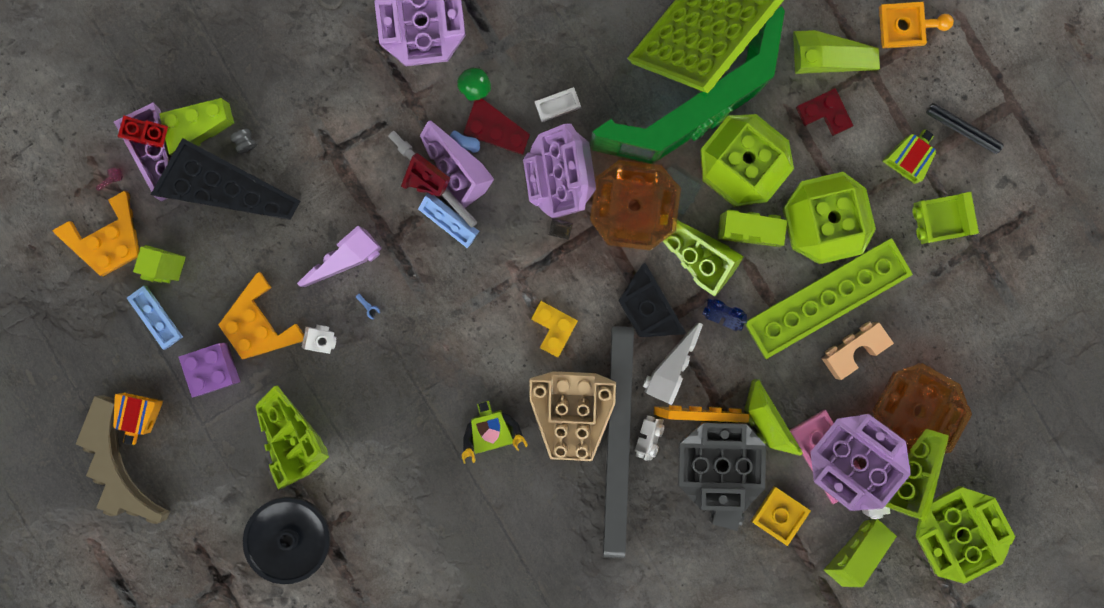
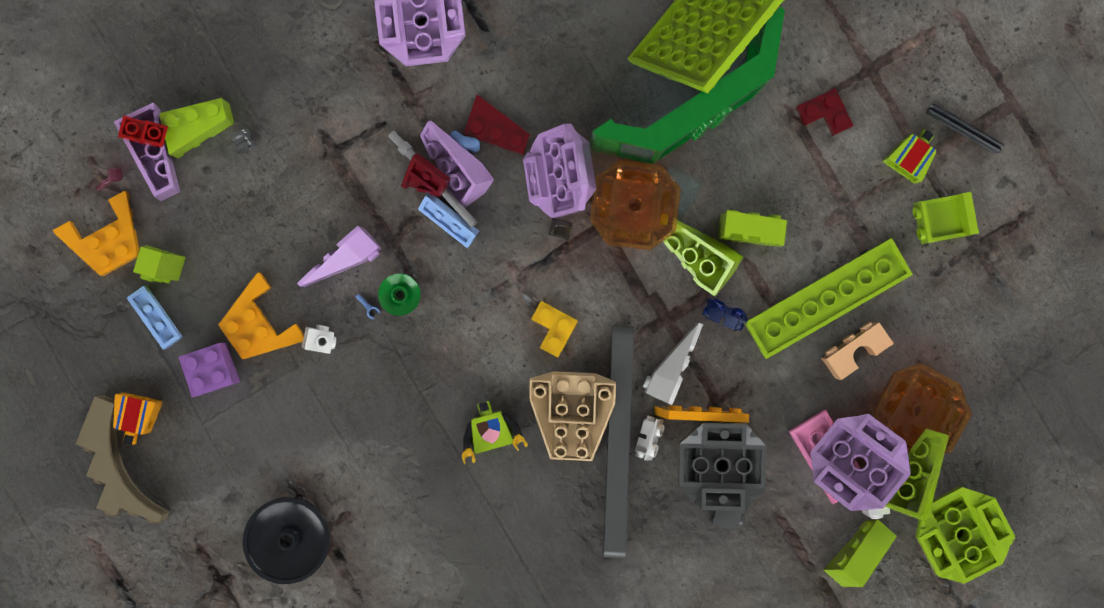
(208, 180): black wing -> none
(291, 440): lime wedge -> none
(388, 294): none -> green dish
(474, 83): green hair -> none
(557, 104): white tile -> none
(648, 307): black wing -> none
(731, 176): lime piece -> none
(768, 421): lime wedge -> none
(780, 515): yellow plate -> none
(809, 224): lime piece -> none
(828, 53): lime wedge -> none
(914, 16): light orange plate -> none

